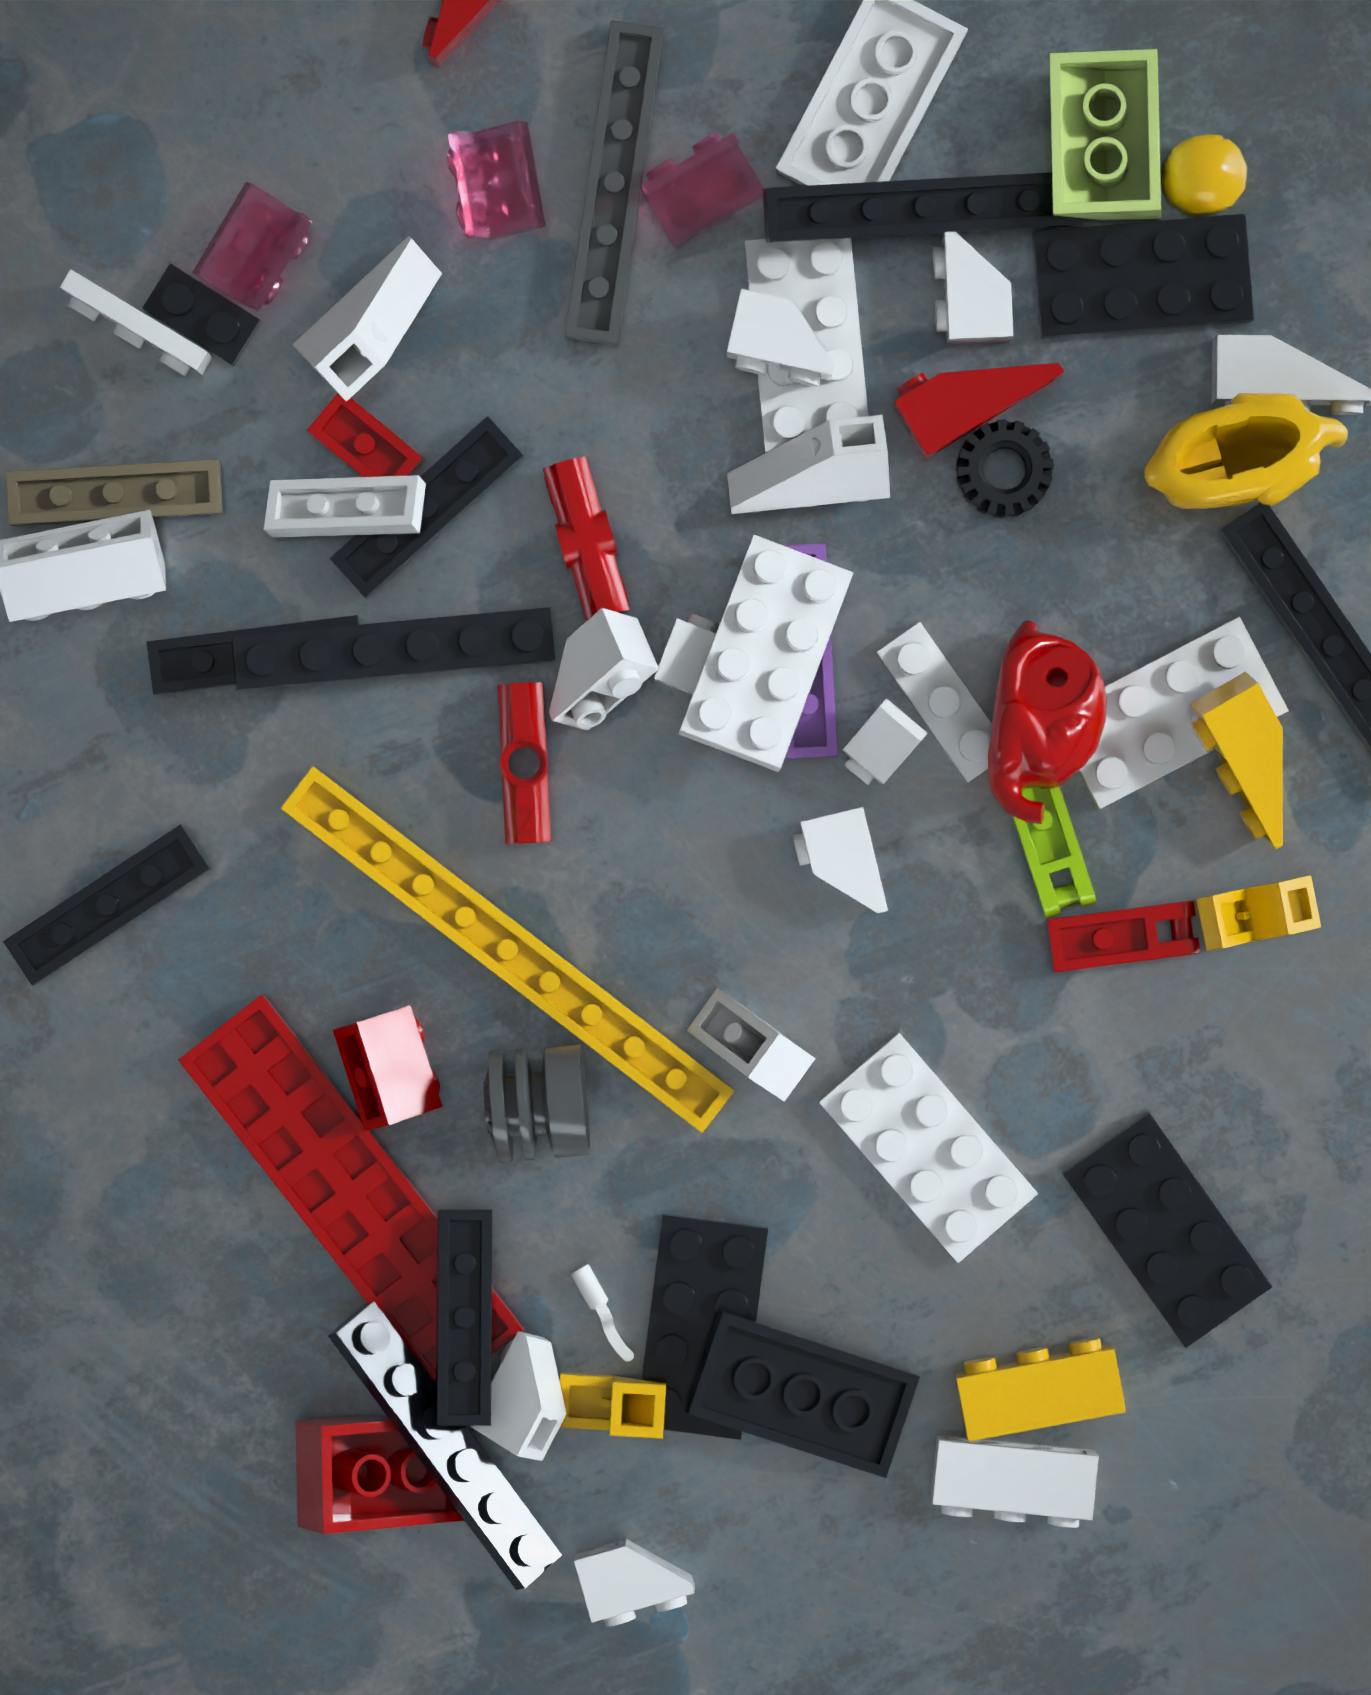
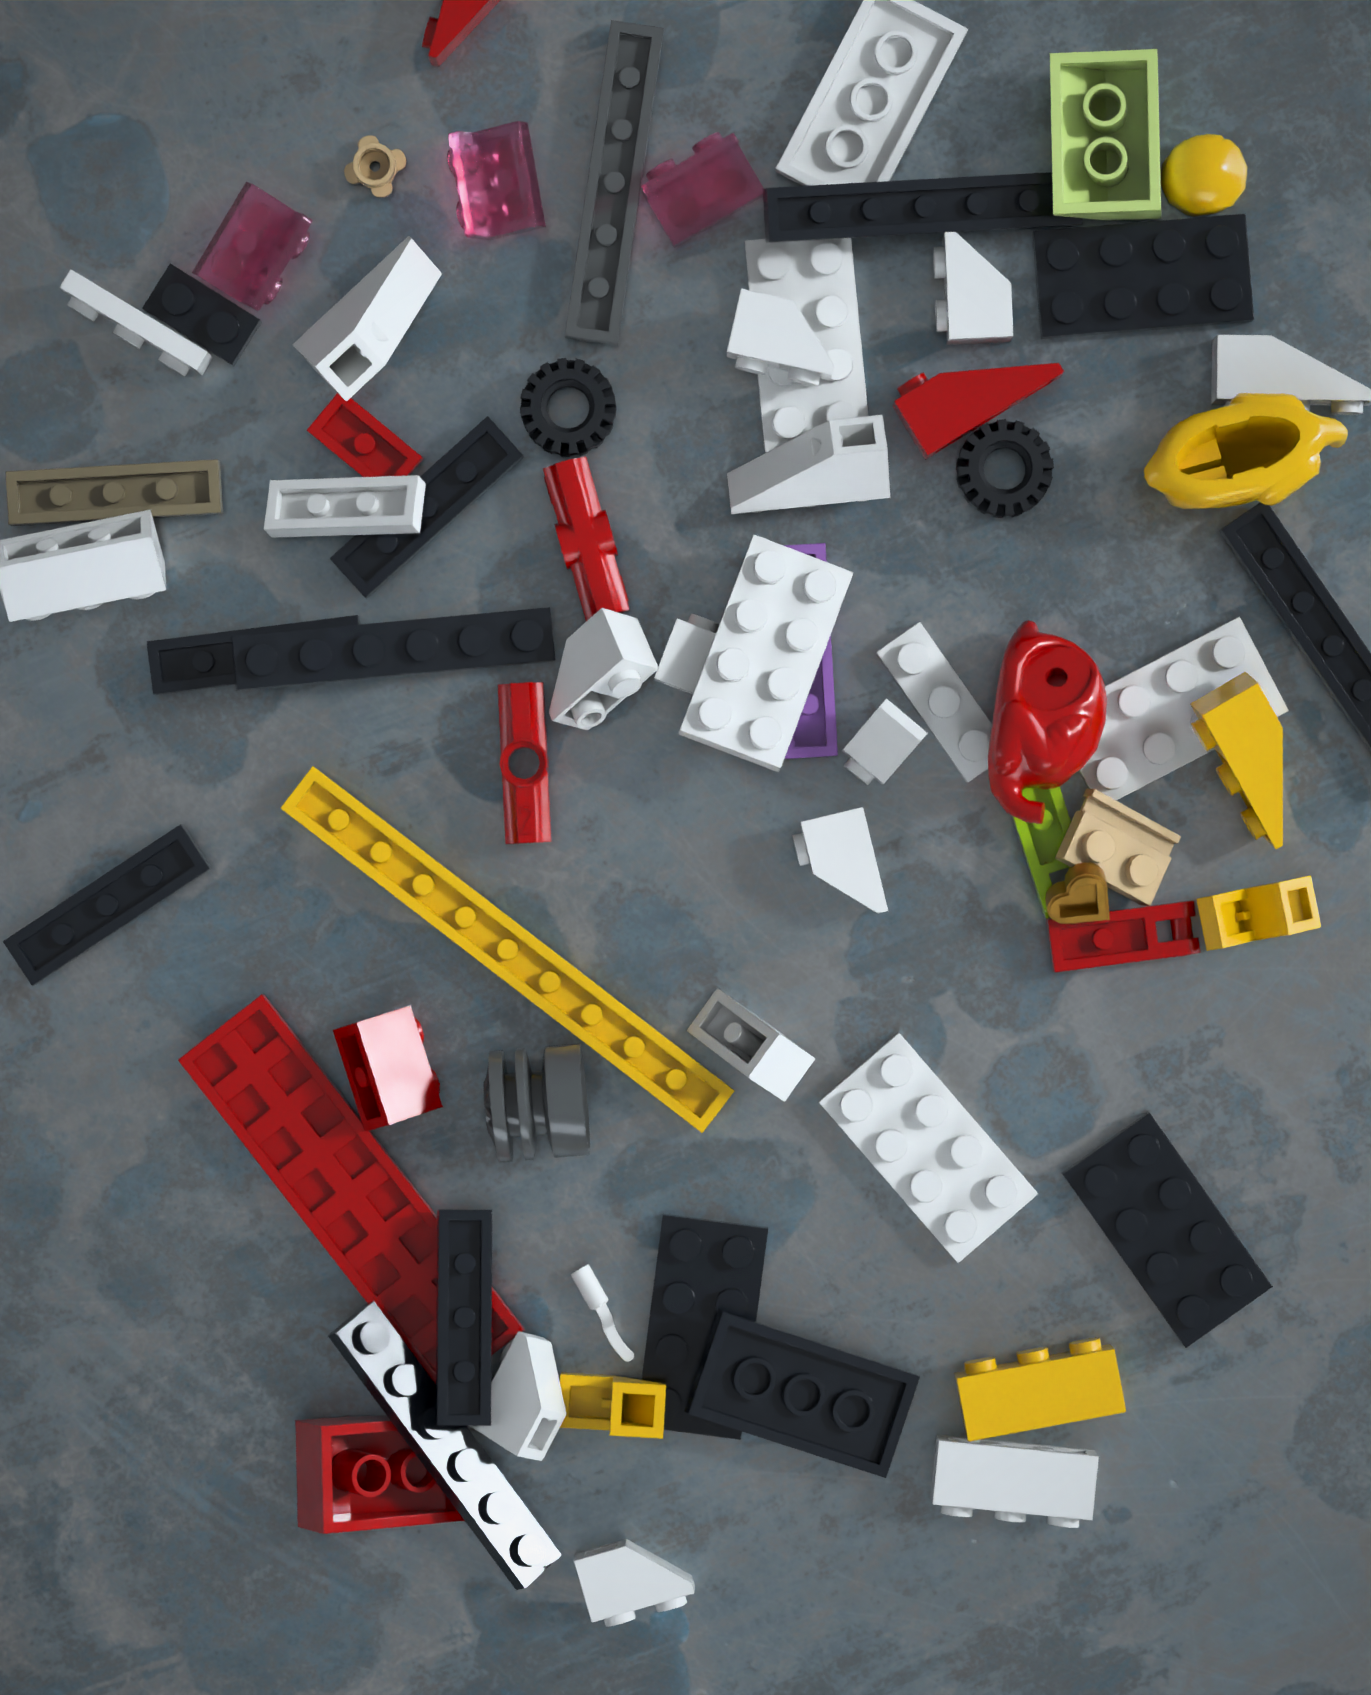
(372, 151): none -> tan plate
(561, 375): none -> black tyre
(1080, 896): none -> pearl gold tile
(1122, 843): none -> tan plate

